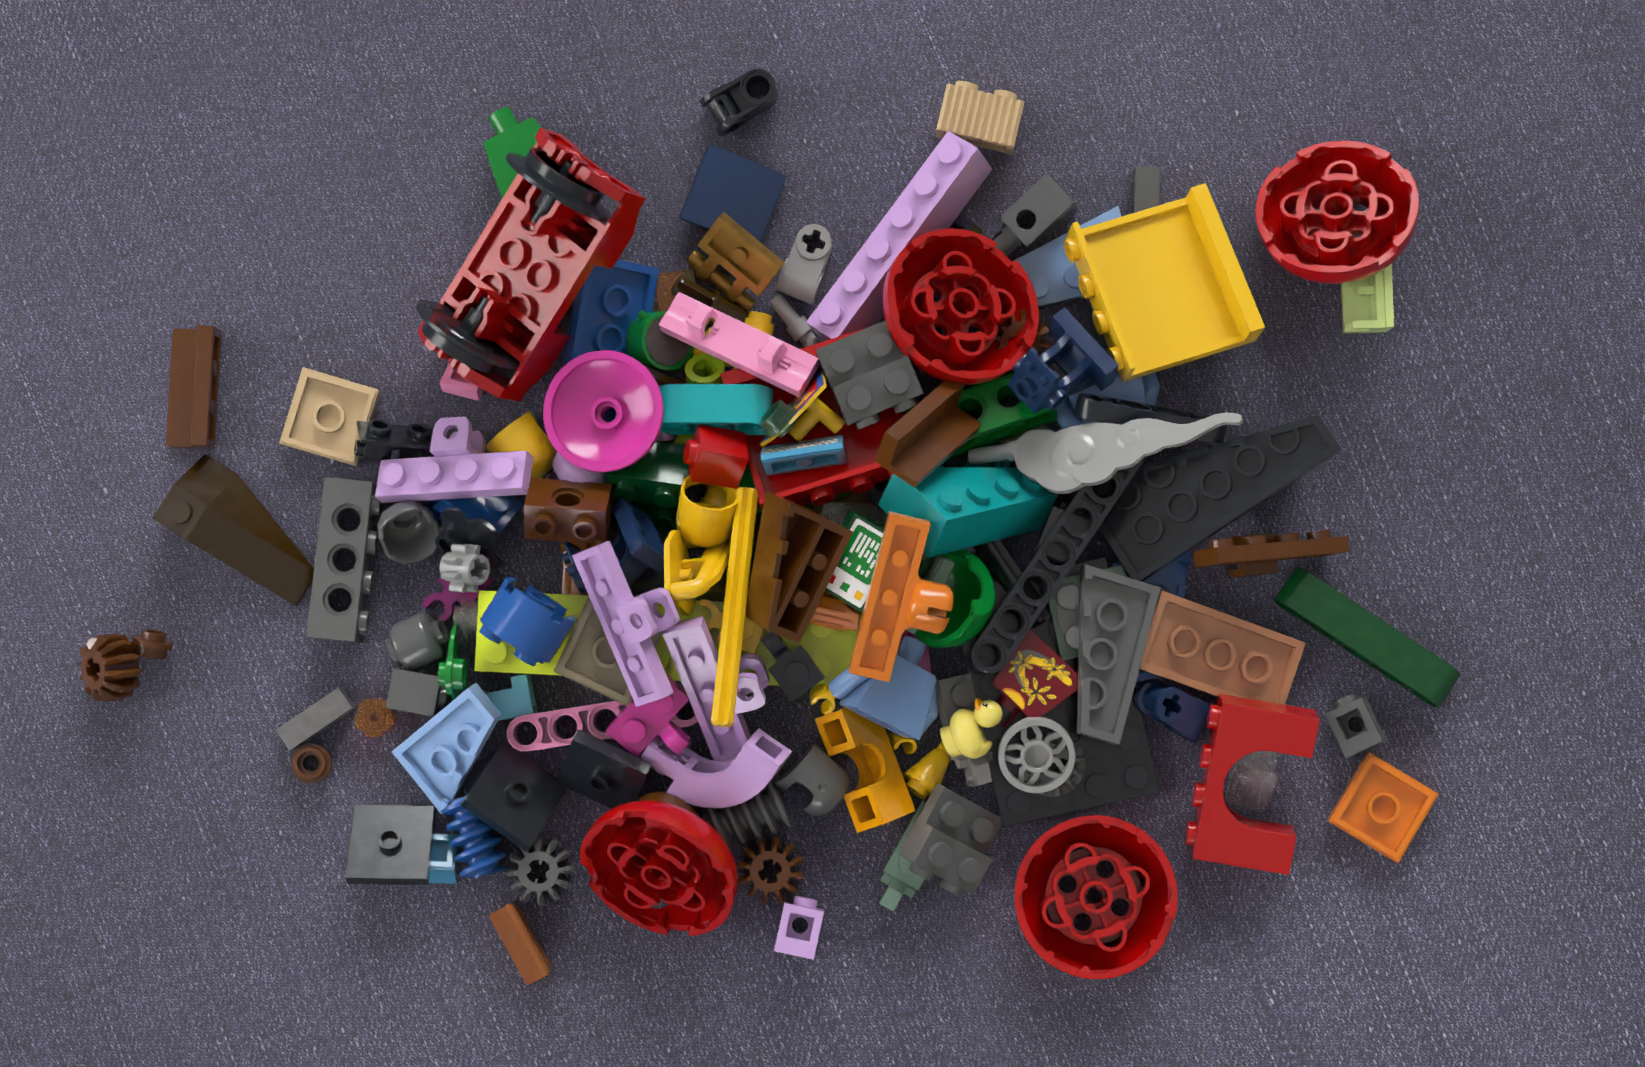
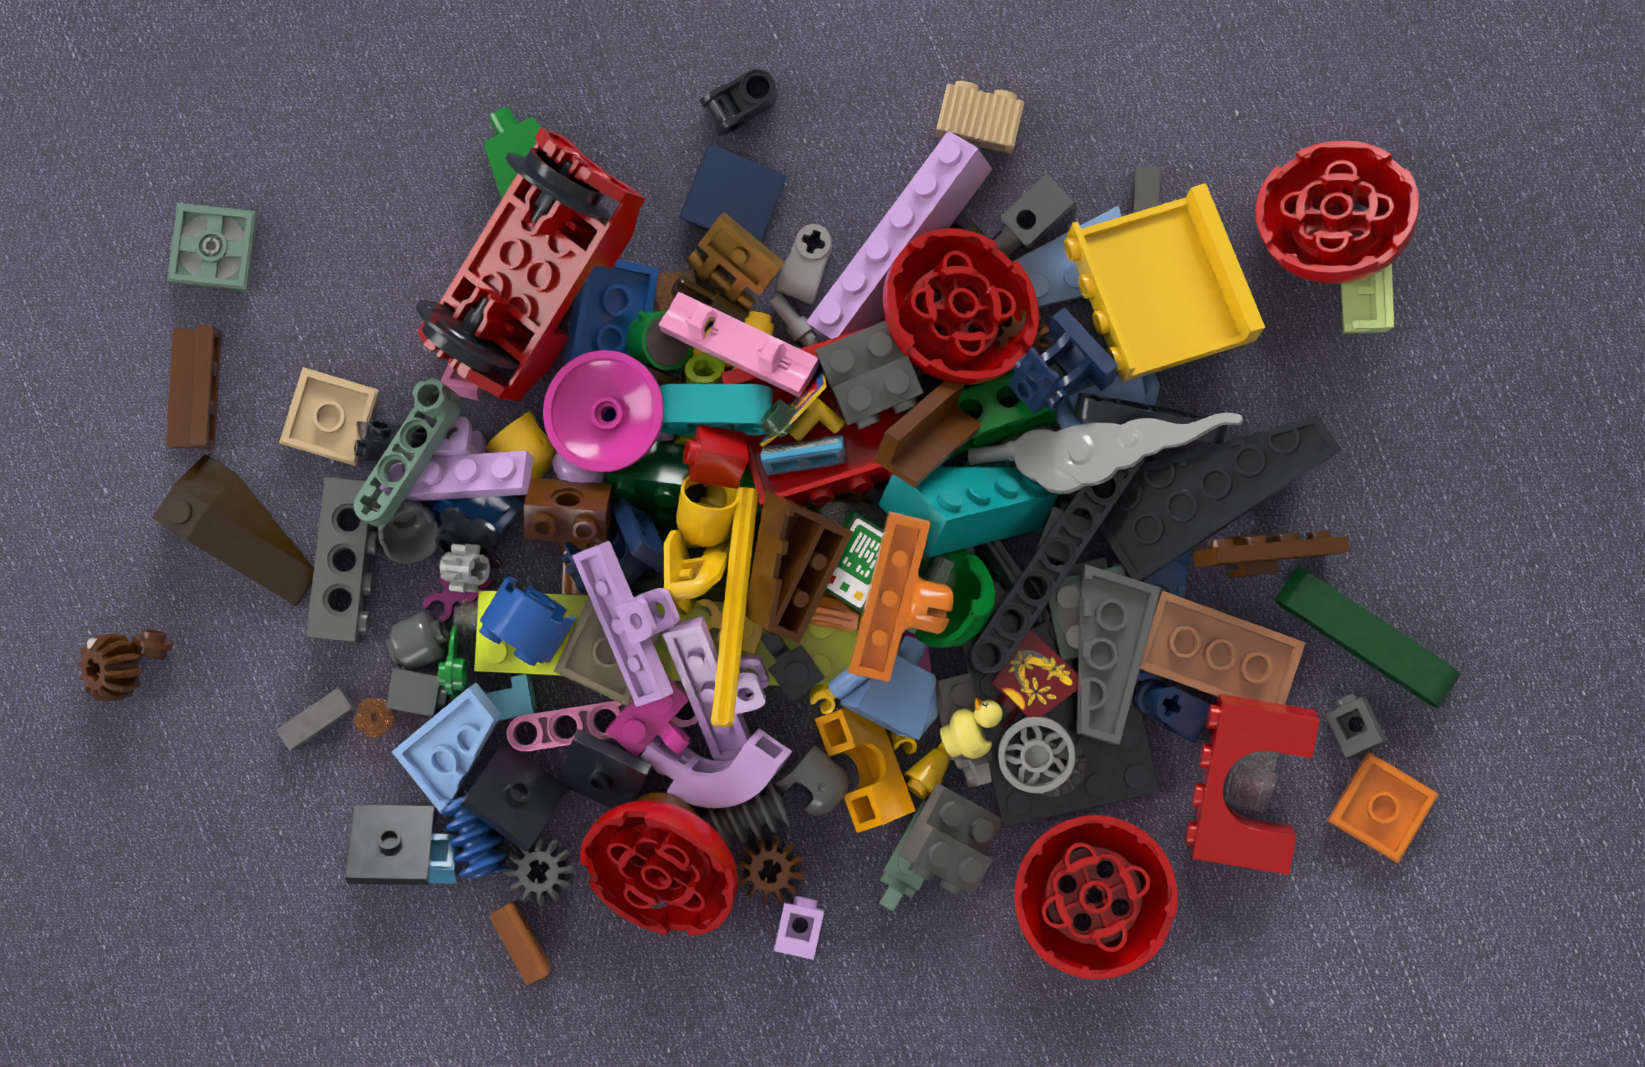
(212, 247): none -> sand green piece
(298, 763): reddish brown plate -> none
(400, 450): none -> sand green beam

